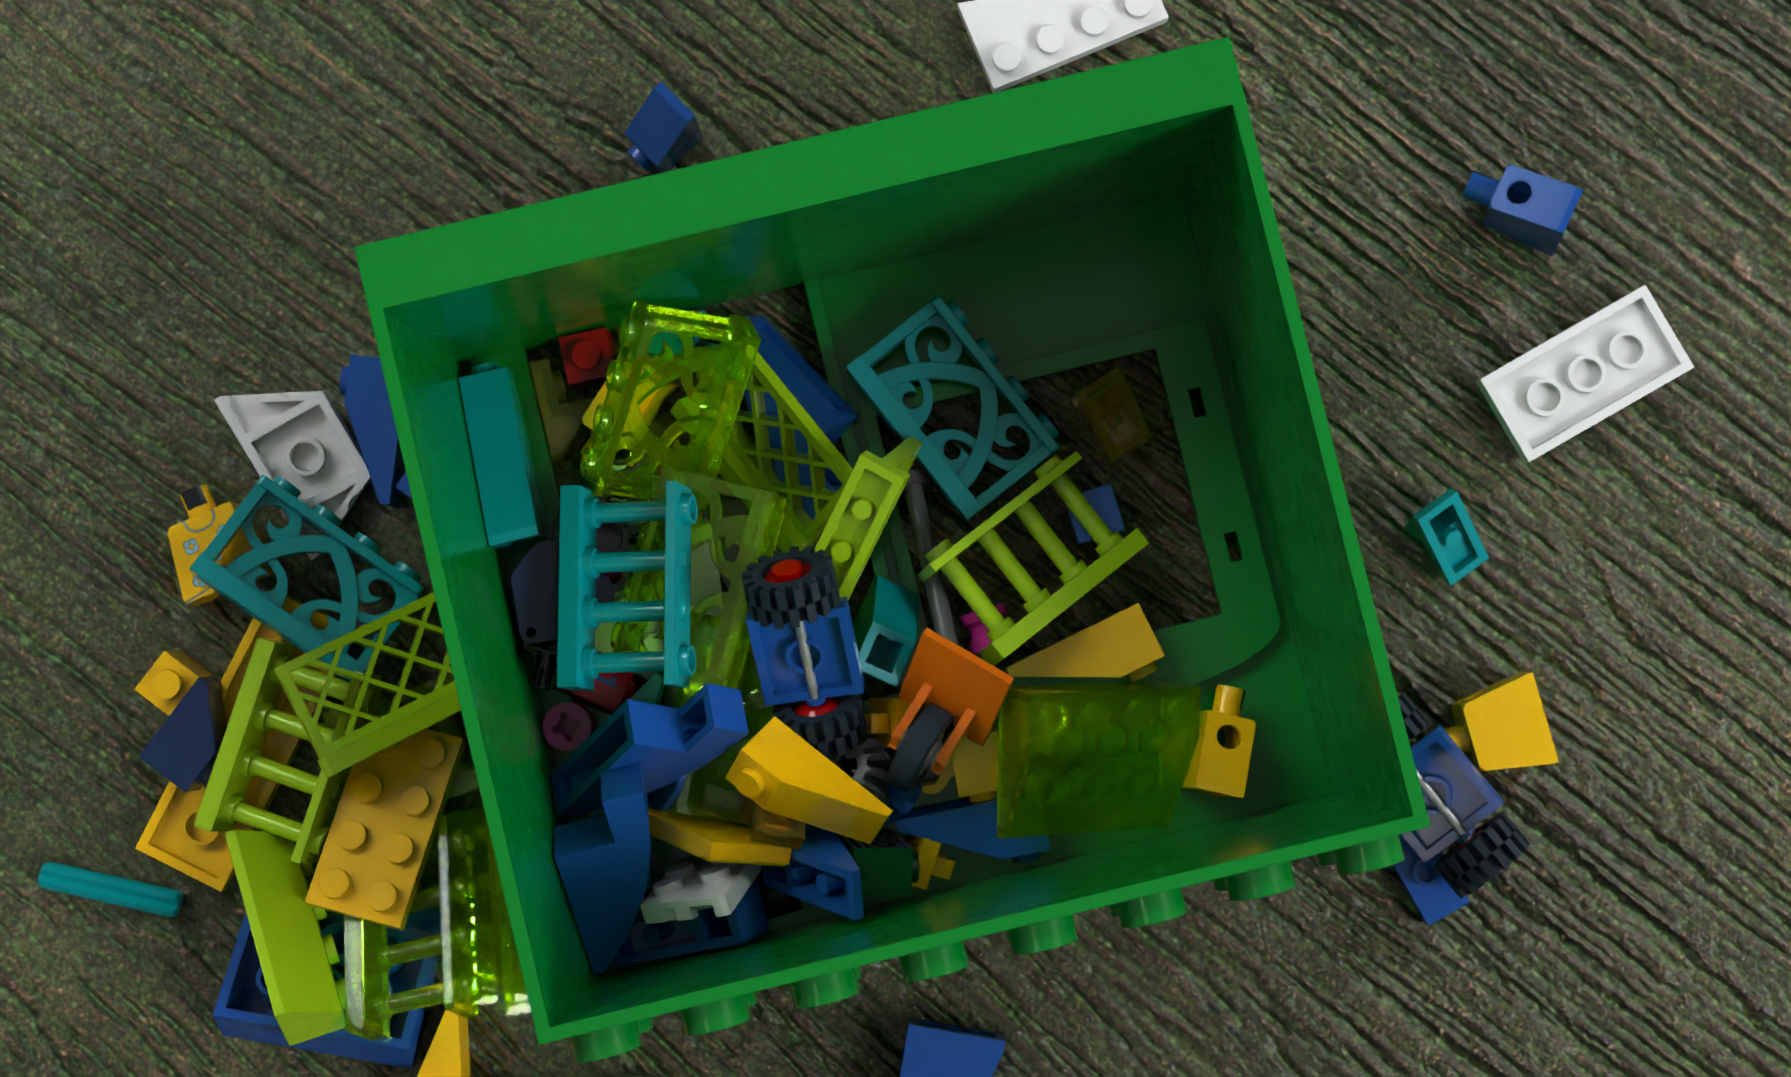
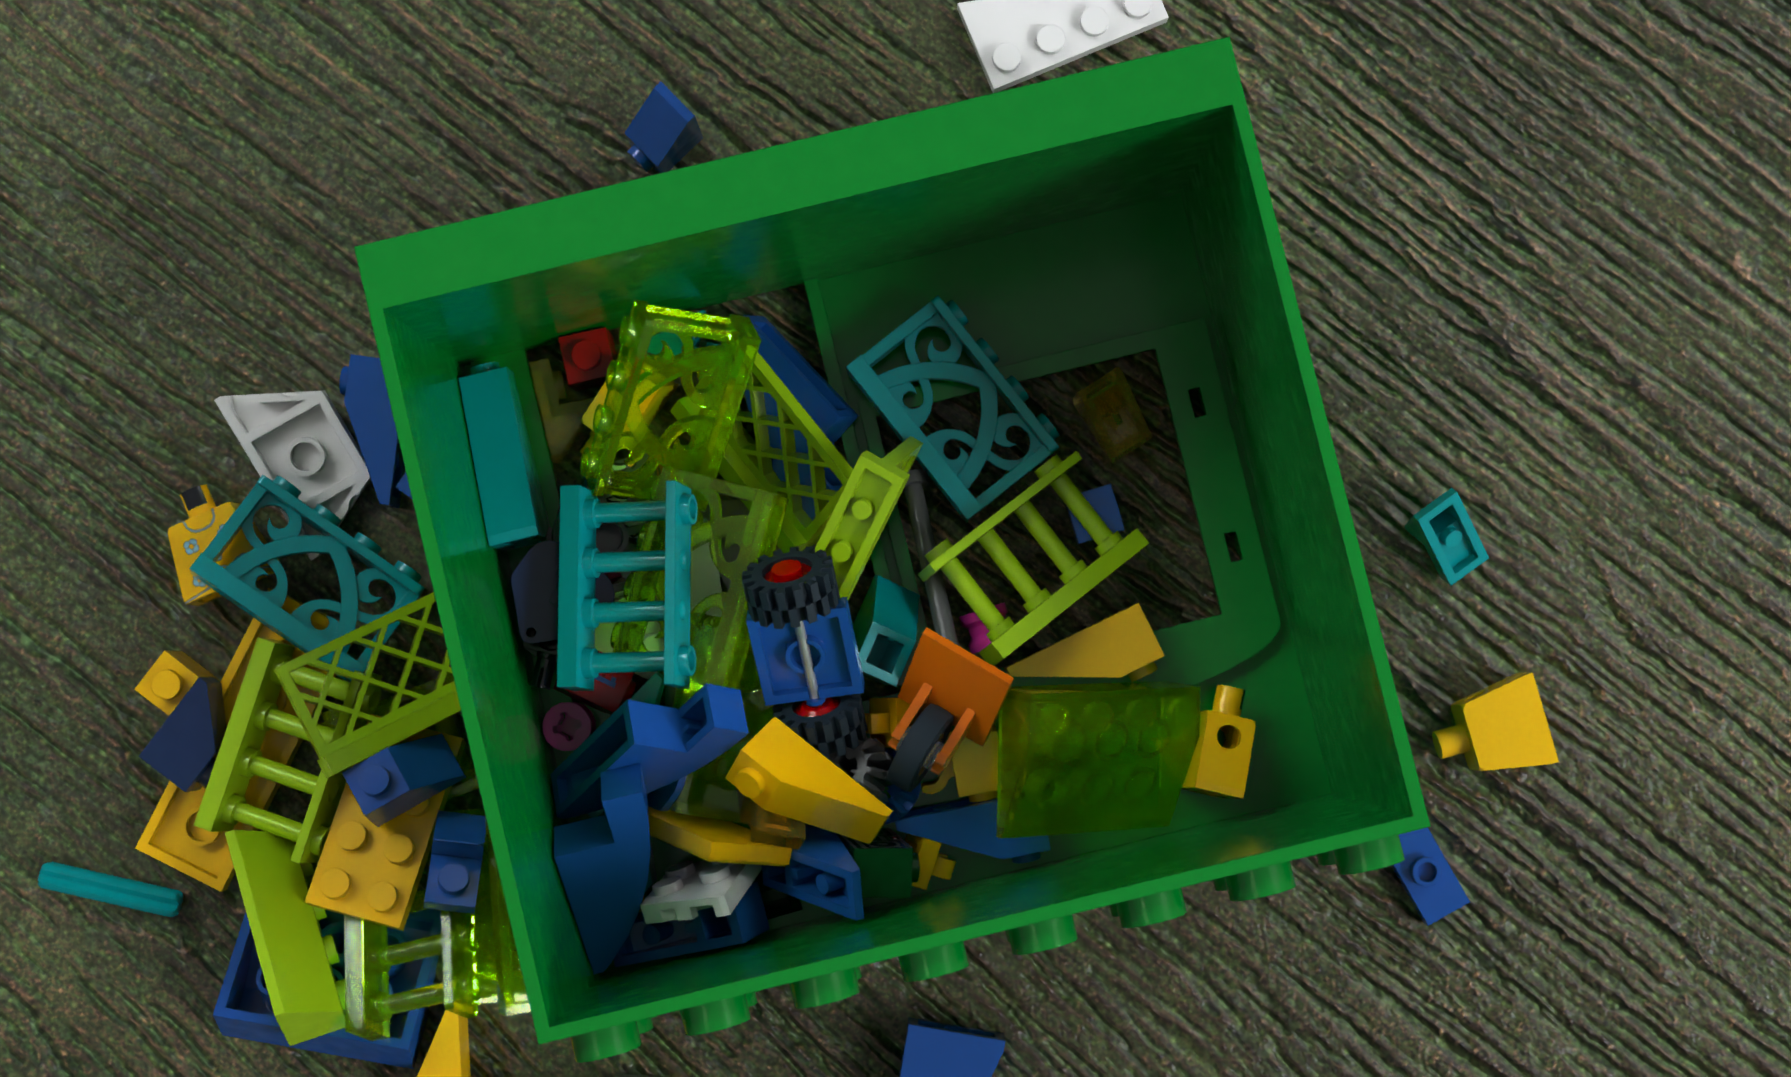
(403, 777): none -> blue slope
(455, 862): none -> blue slope
(1455, 802): plate -> none
(1542, 207): blue torso -> none
(1584, 374): white plate -> none

